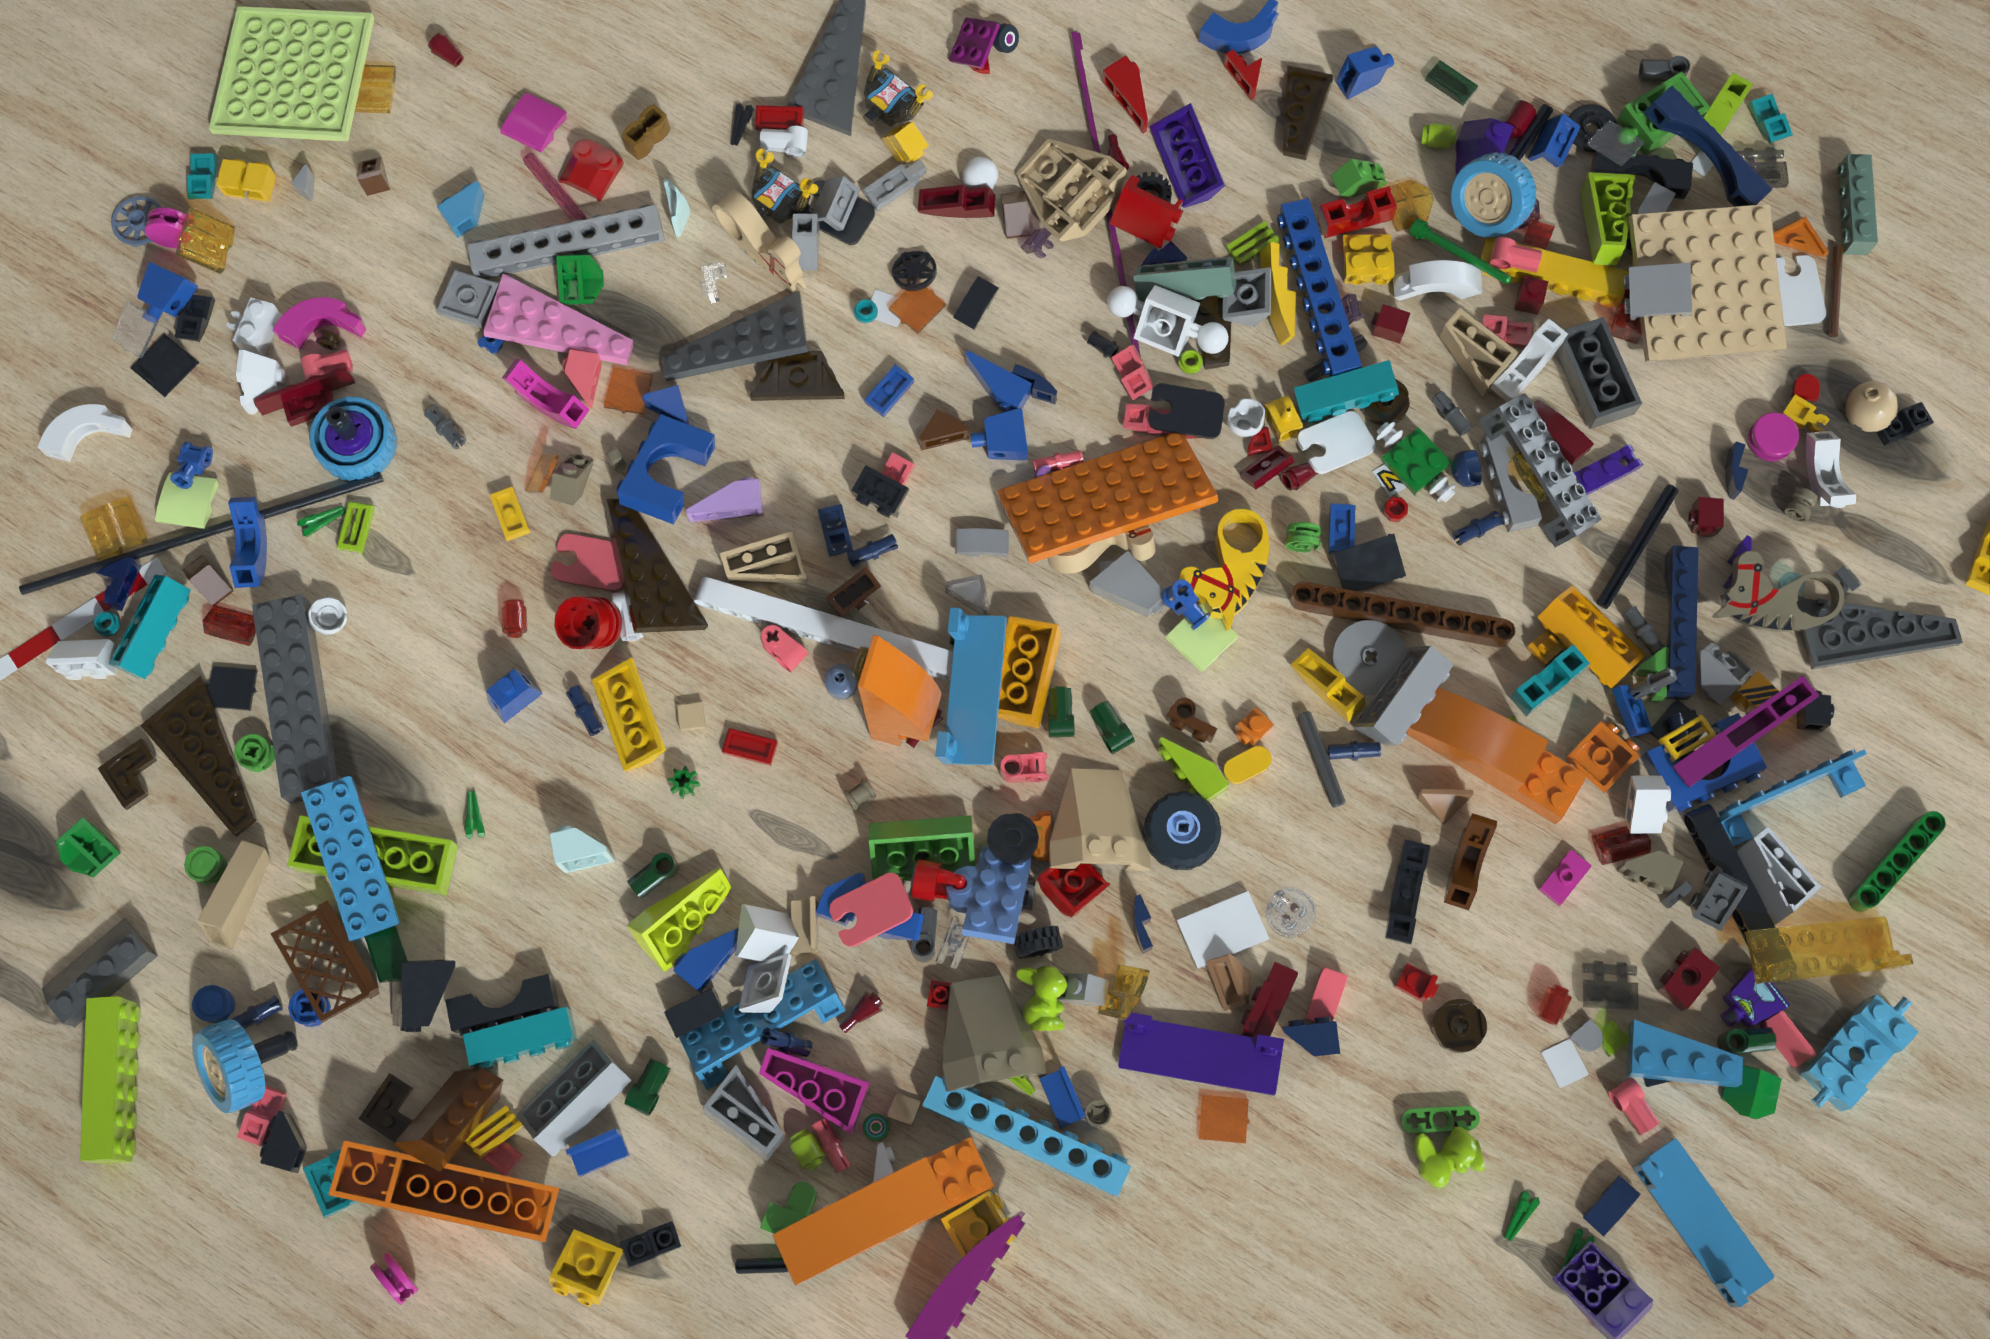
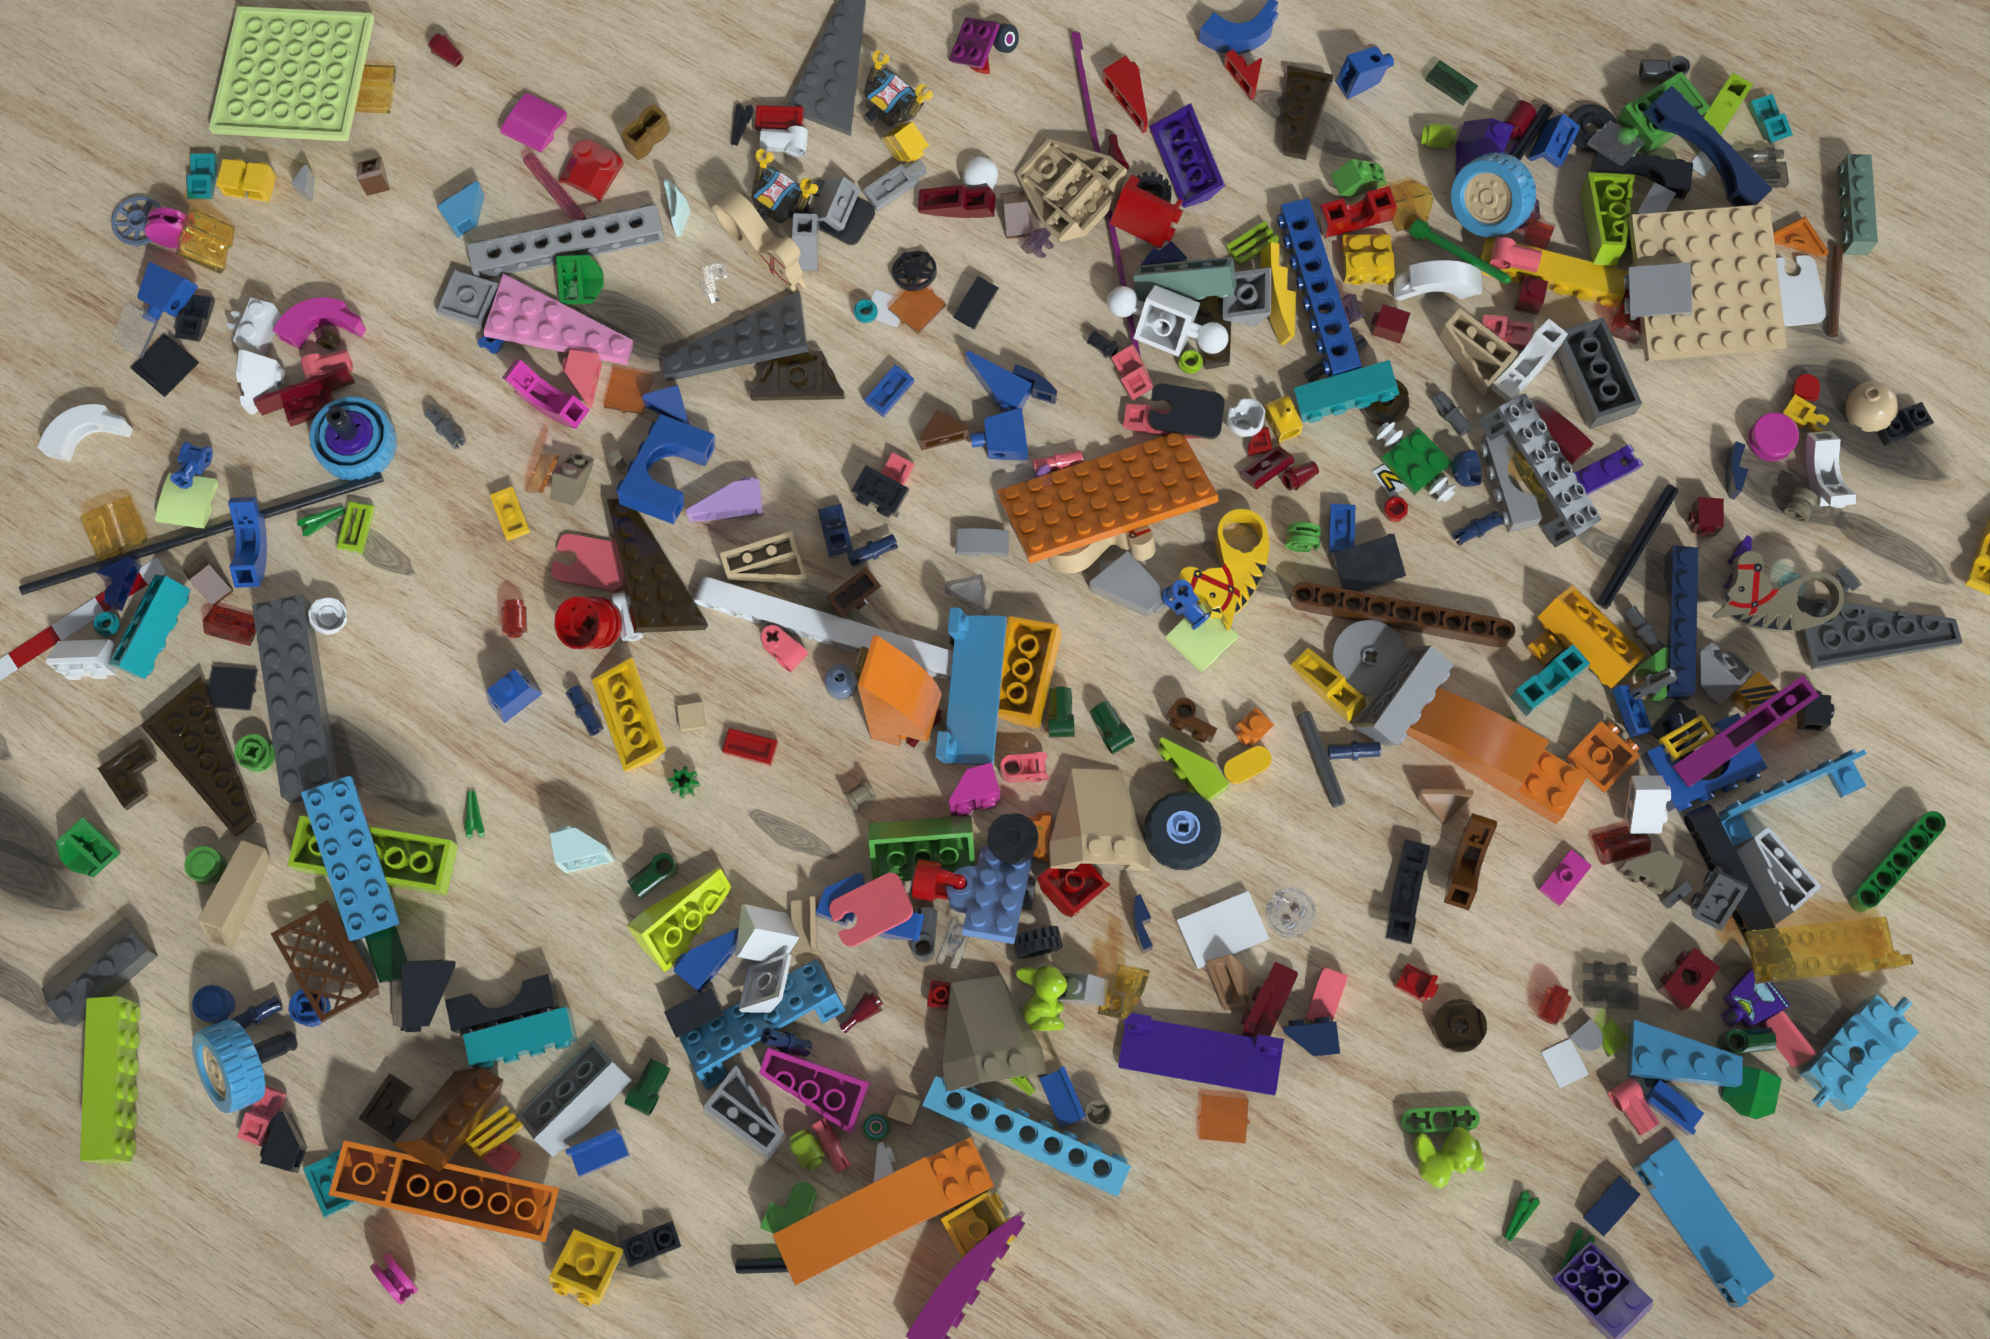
(975, 791): none -> dark pink slope
(1342, 438): white piece -> none
(1673, 1107): none -> blue panel

